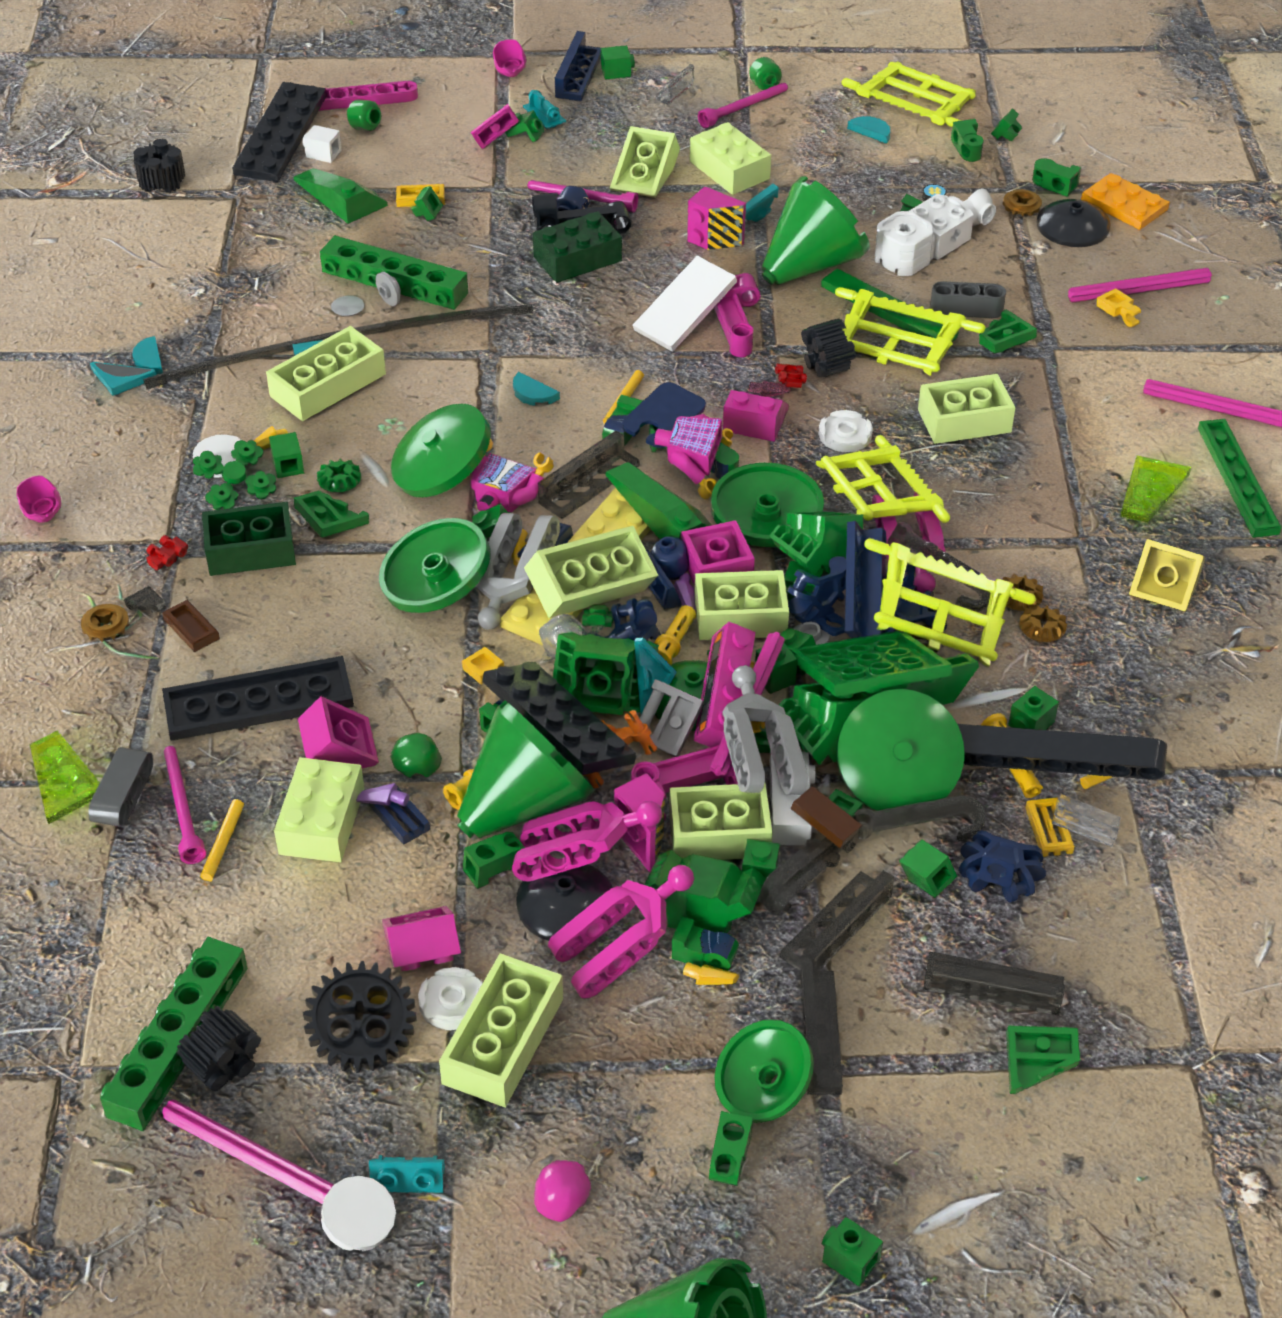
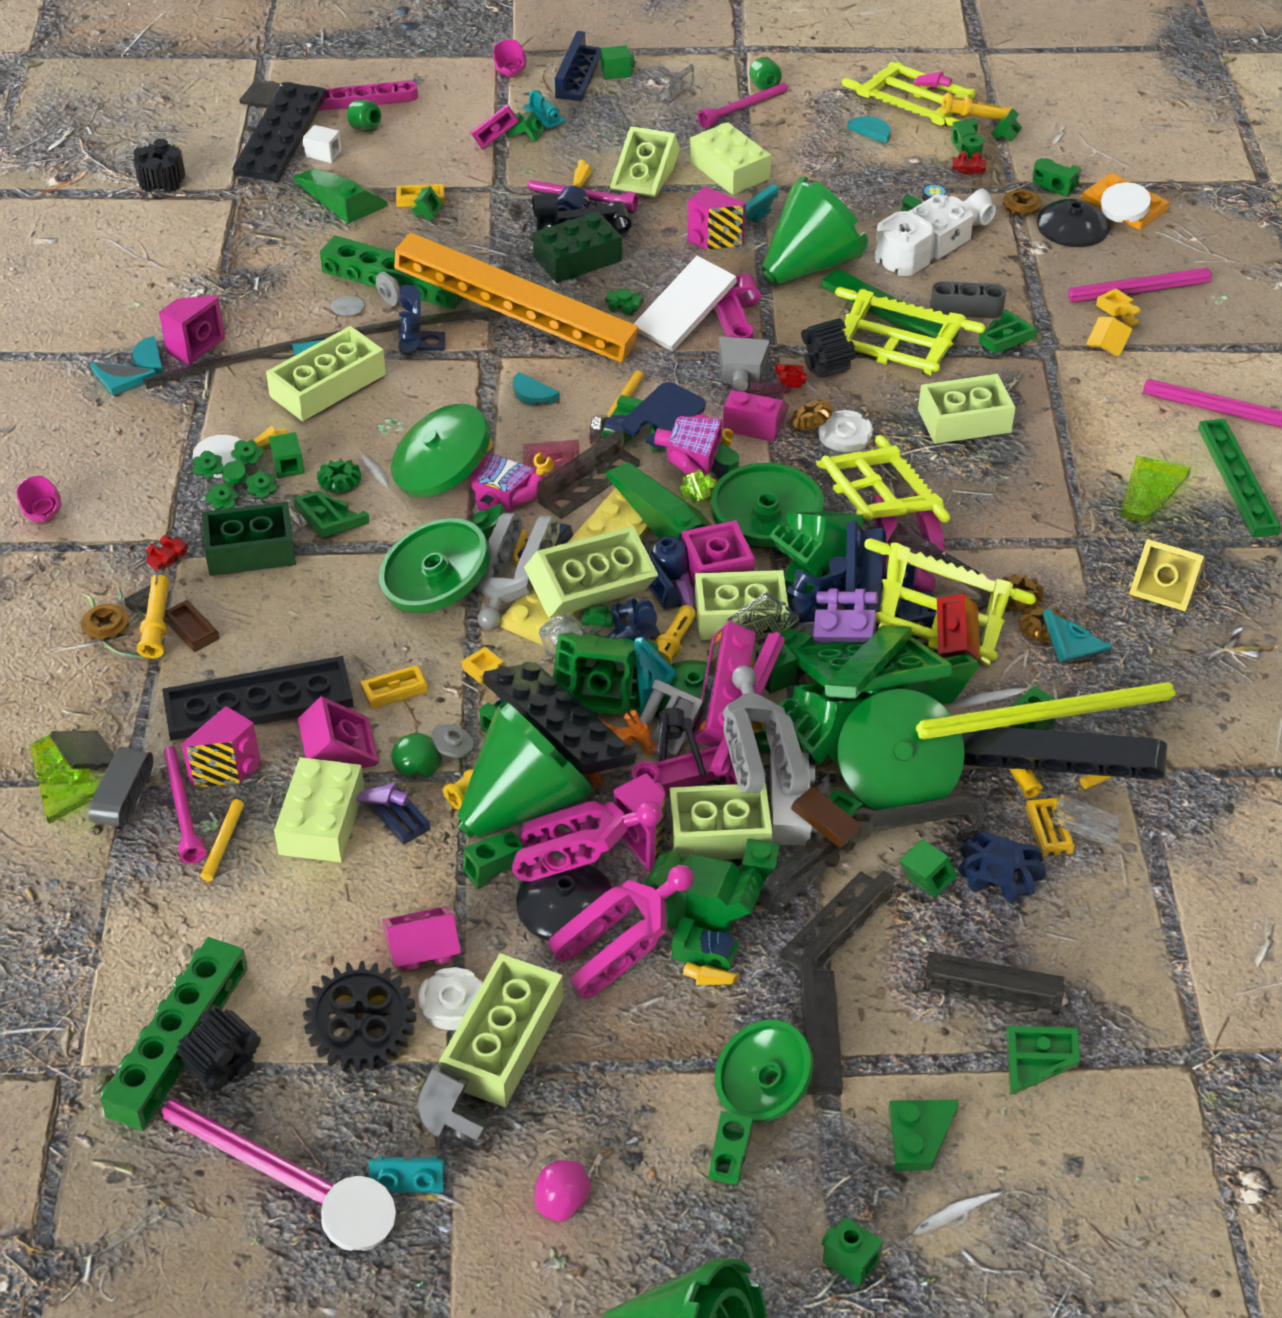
(83, 748): none -> clear smoke piece
(154, 627): none -> yellow pin
(192, 327): none -> dark pink slope
(222, 751): none -> slope
(260, 93): none -> clear smoke piece
(395, 689): none -> yellow tile
(410, 330): none -> dark blue piece
(439, 1106): none -> flat silver brick
(452, 741): none -> light grey piece
(516, 297): none -> light orange brick
(559, 451): none -> clear pink plate
(581, 173): none -> yellow bar
(596, 428): none -> clear smoke tile
(625, 299): none -> green piece
(671, 727): none -> black plant
(696, 486): none -> clear neon green gear
(742, 360): none -> light grey torso
(764, 617): none -> clear piece
(812, 415): none -> pearl gold gear
(845, 625): none -> medium lavender plate
(868, 662): none -> green tile
(919, 1131): none -> green wing
(933, 80): none -> dark pink bar
(958, 626): none -> red panel
(966, 107): none -> yellow pin
(969, 166): none -> red piece
(1044, 710): none -> neon yellow axle
(1071, 639): none -> teal tile
(1109, 335): none -> yellow panel
(1125, 202): none -> white tile

